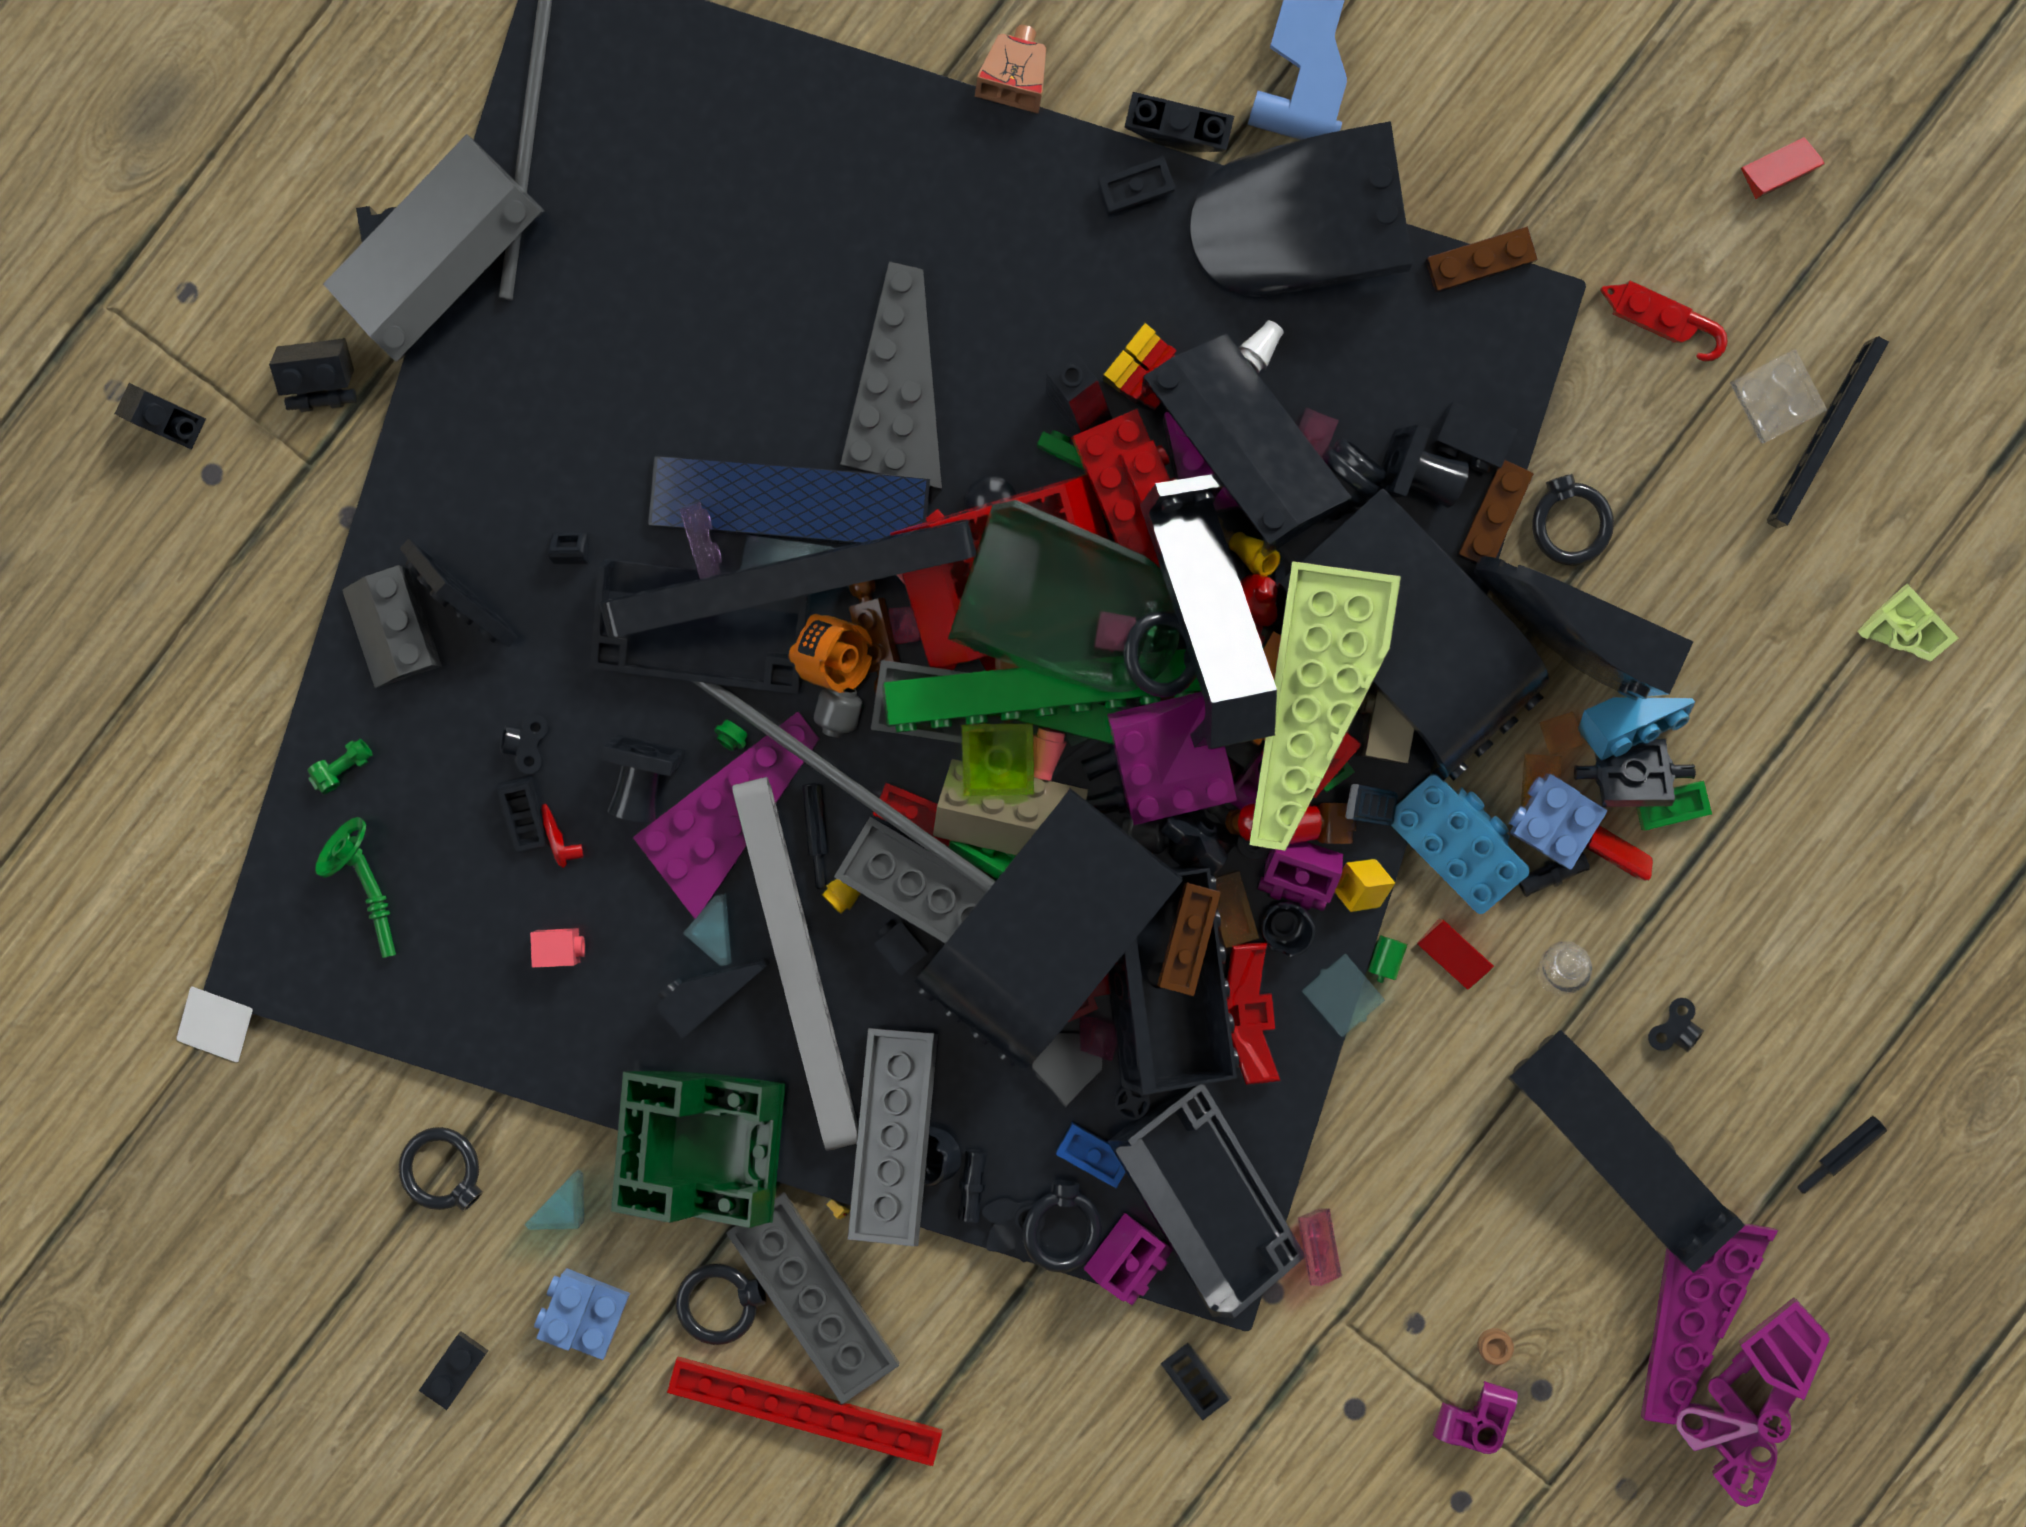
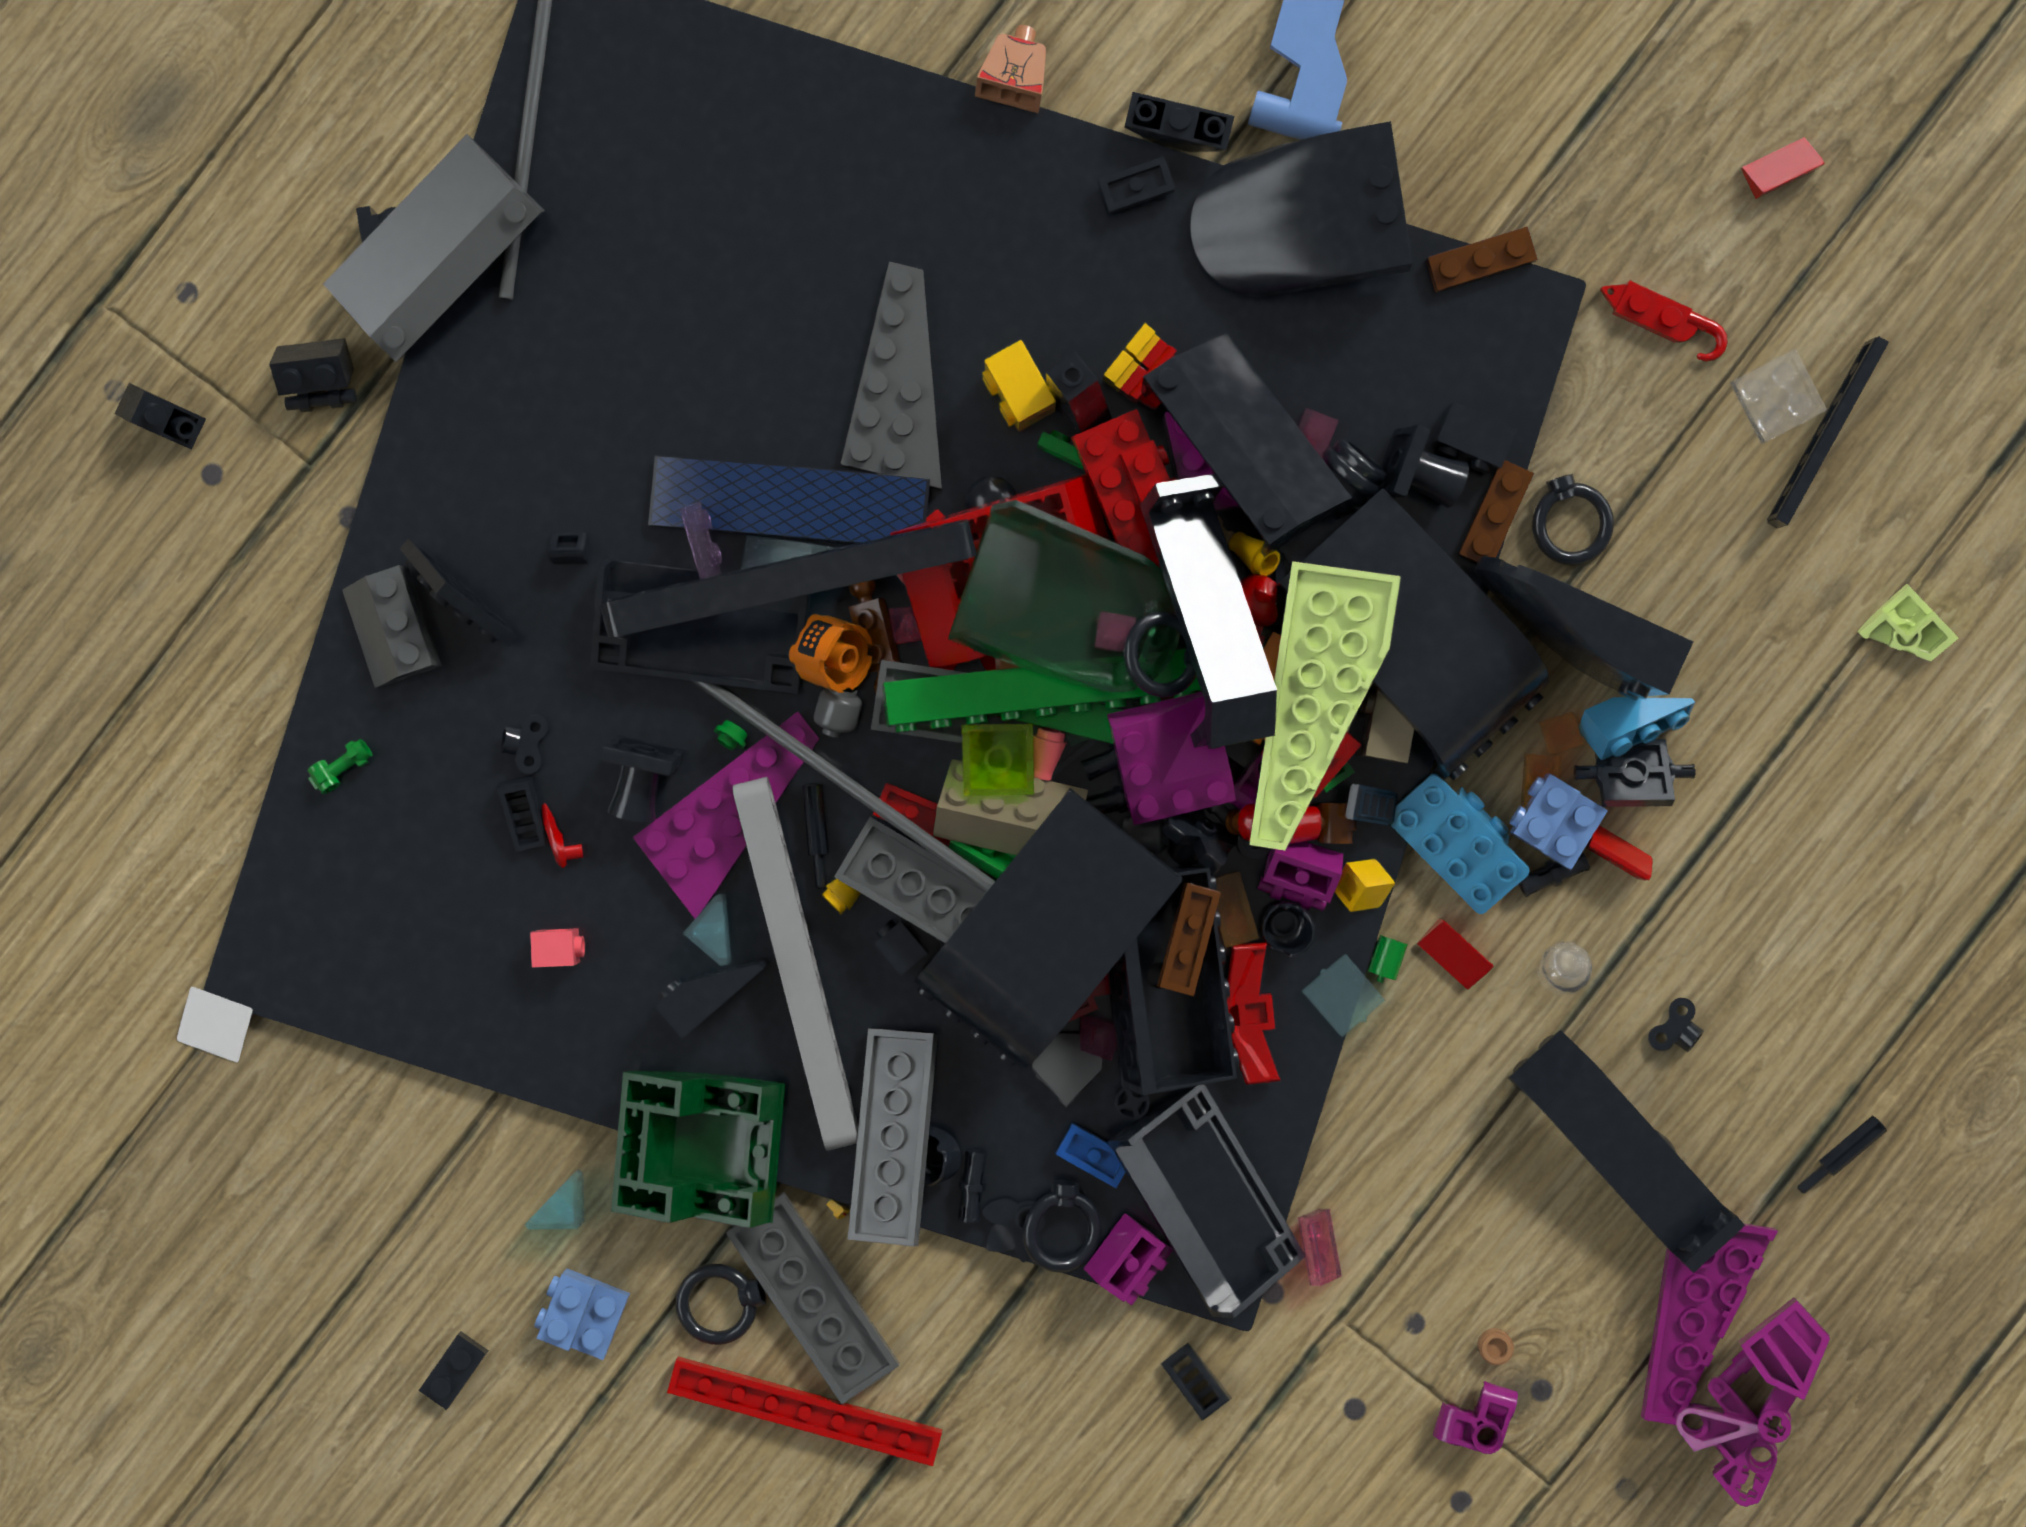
(345, 852): green dish -> none
(464, 1194): black piece -> none
(1019, 386): none -> yellow brick
(1261, 345): white cone -> none
(1689, 803): green plate -> none

